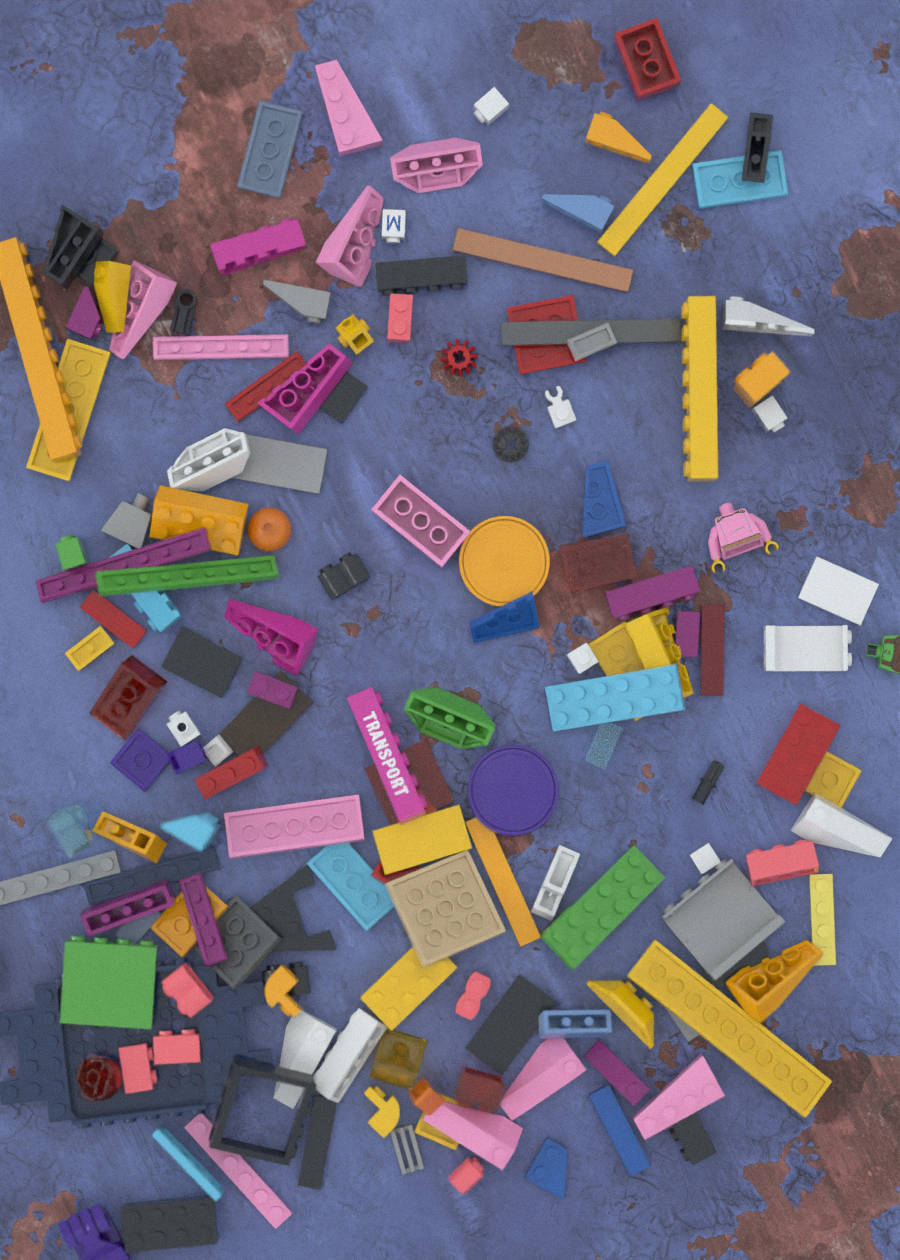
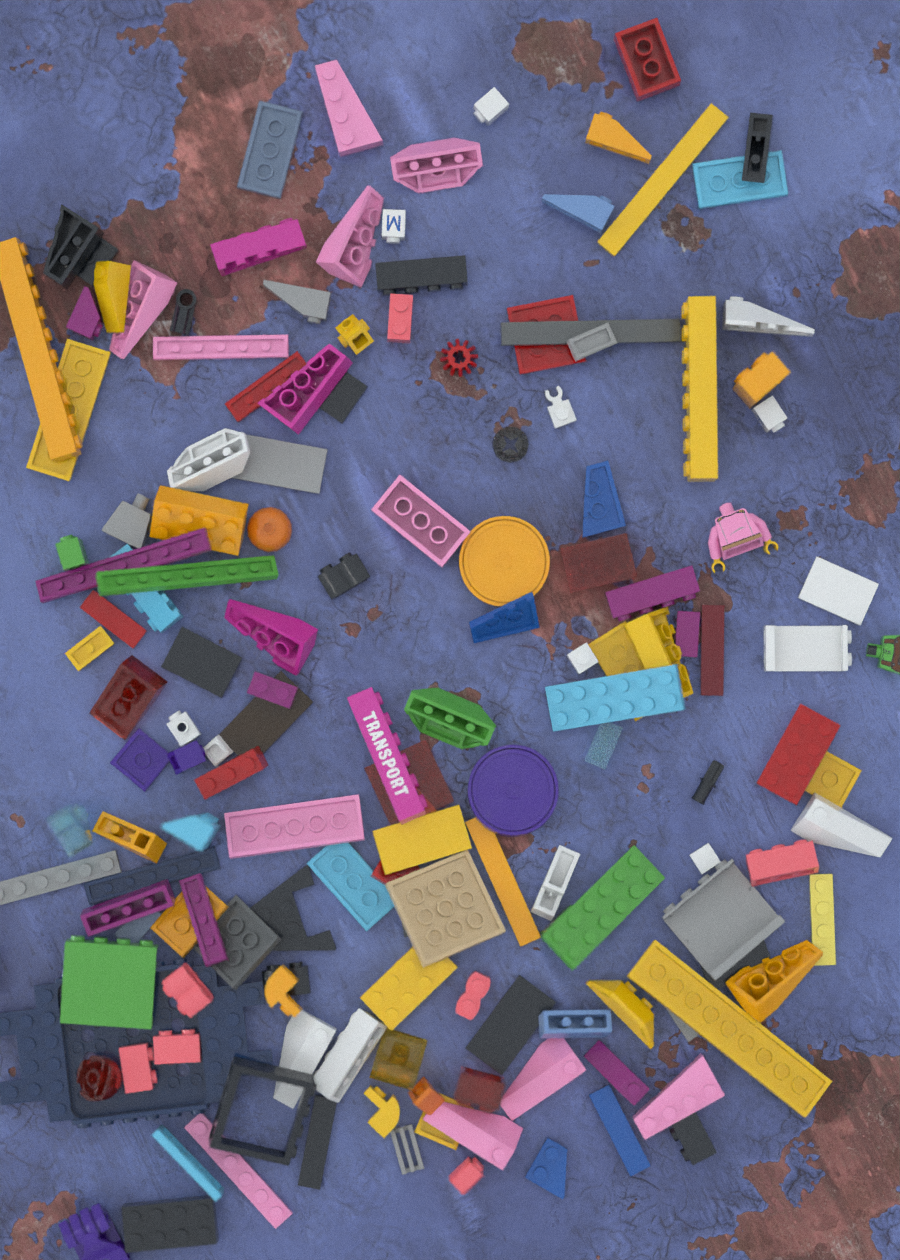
(542, 260): nougat tile -> none

